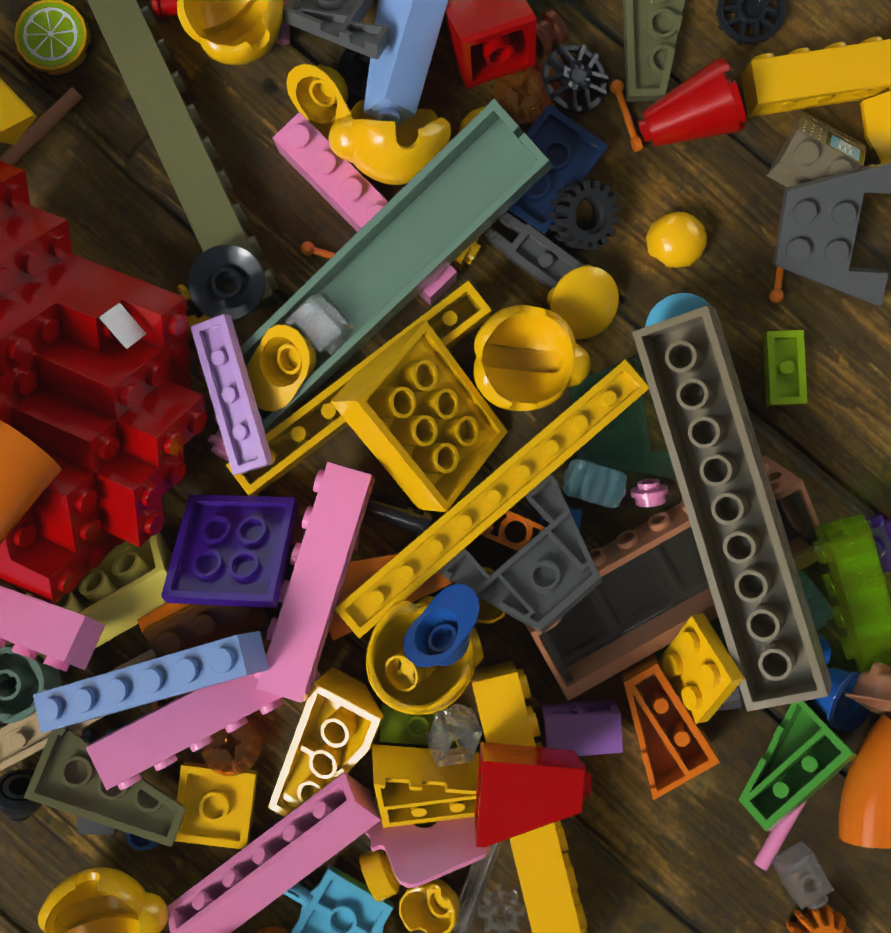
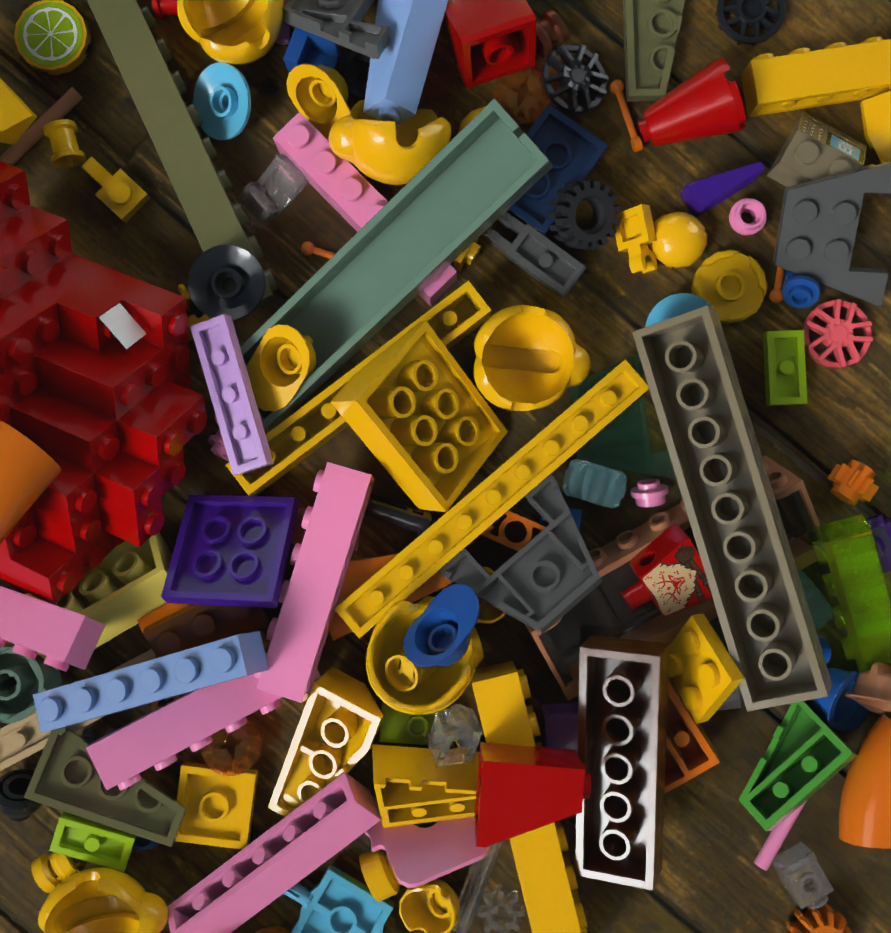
(53, 868): none -> yellow wheel
(64, 143): none -> yellow bush
(92, 842): none -> lime plate
(117, 191): none -> yellow plate
(222, 101): none -> medium azure dish
(271, 193): none -> clear slope
(312, 50): none -> blue panel
(321, 323): clear brick -> none
(585, 300): yellow dish -> none
(625, 753): none -> reddish brown brick
(634, 235): none -> yellow plate
(668, 574): none -> torso
(710, 191): none -> dark purple slope
(731, 285): none -> yellow tile
(756, 211): none -> bright pink plate
(800, 290): none -> blue plate
(837, 334): none -> coral wheel
(853, 482): none -> orange gear

